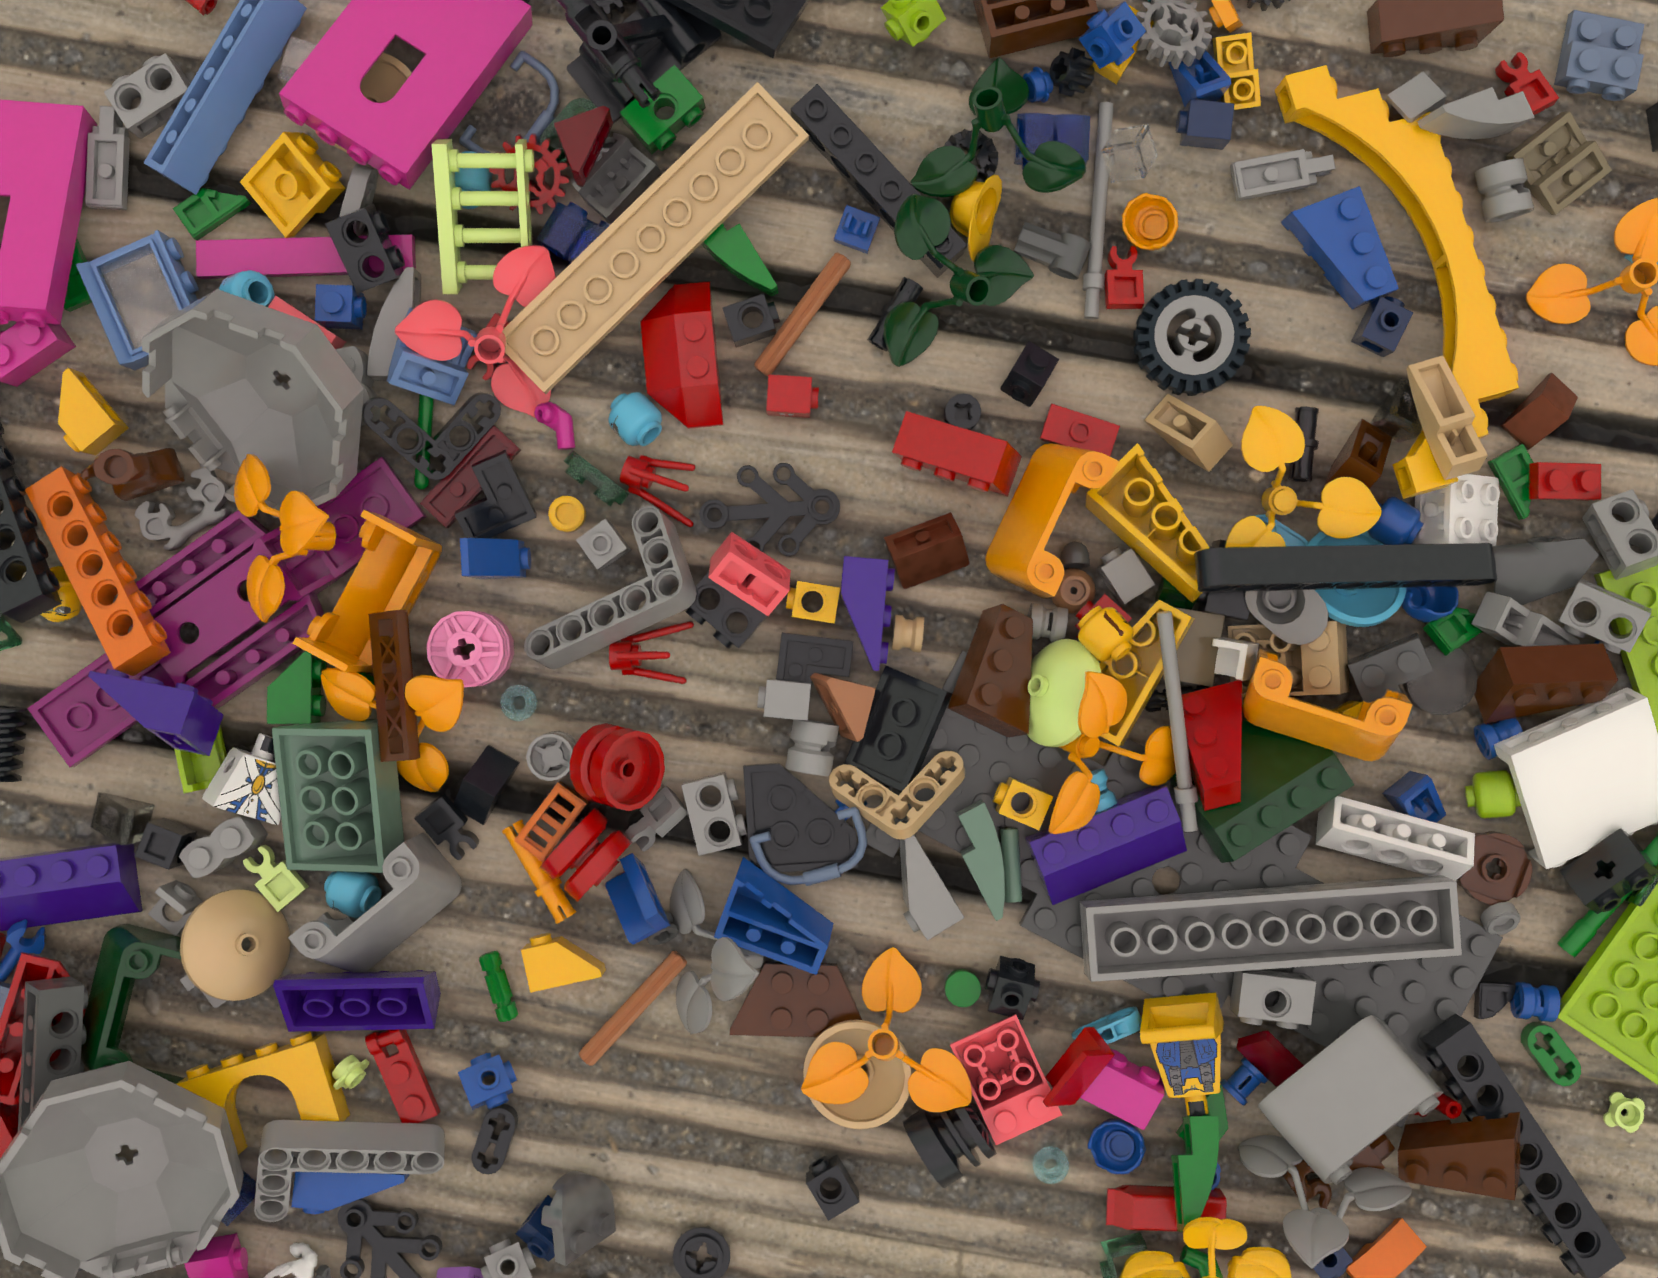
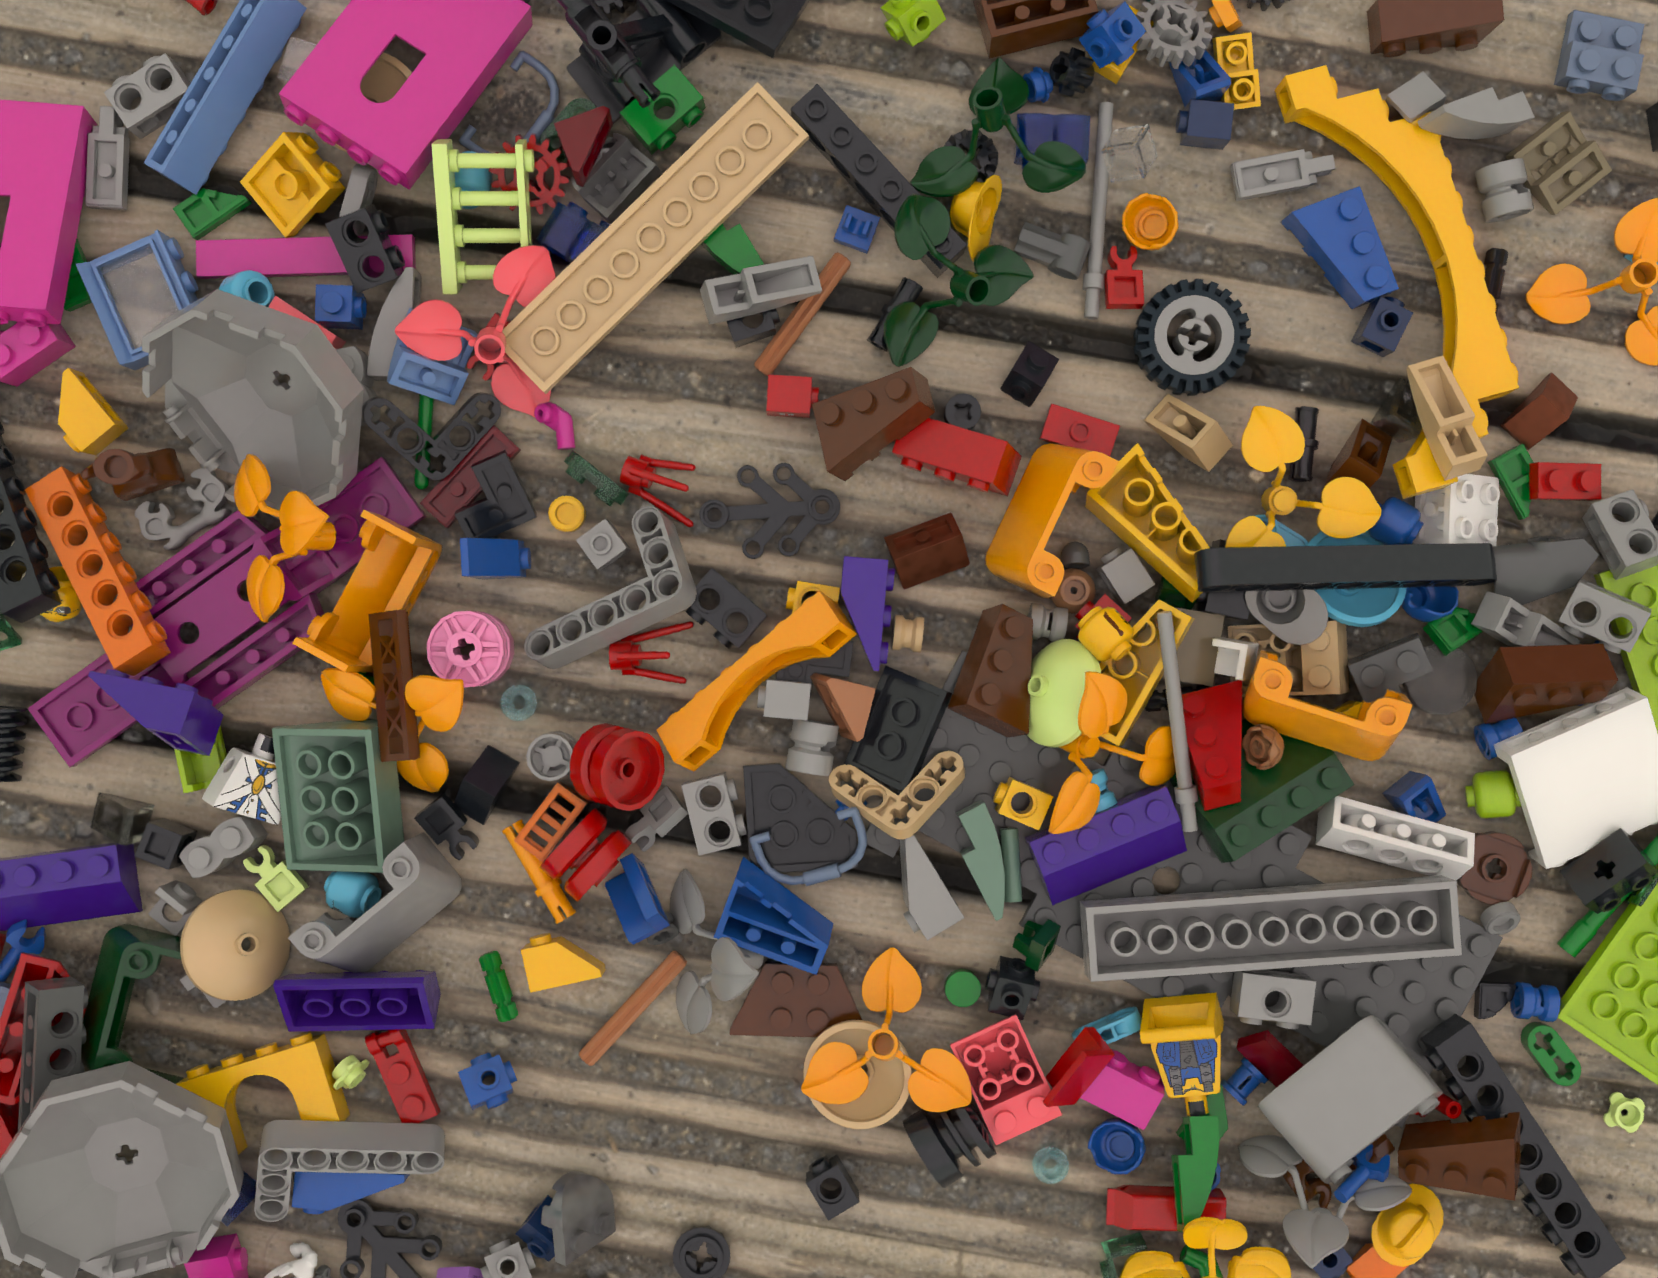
(297, 693): green slope -> none
(502, 1141): black beam -> none
(635, 419): medium azure head -> none
(683, 355): red wedge -> none
(701, 725): none -> light orange arch
(749, 574): coral brick -> none
(760, 289): none -> light grey slope
(869, 418): none -> reddish brown wedge
(1037, 942): none -> dark green tile
(1263, 746): none -> medium nougat plate
(1363, 1171): none -> blue bar
(1409, 1229): none -> yellow piece
(1494, 274): none -> black axle
(1534, 85): red plate -> none

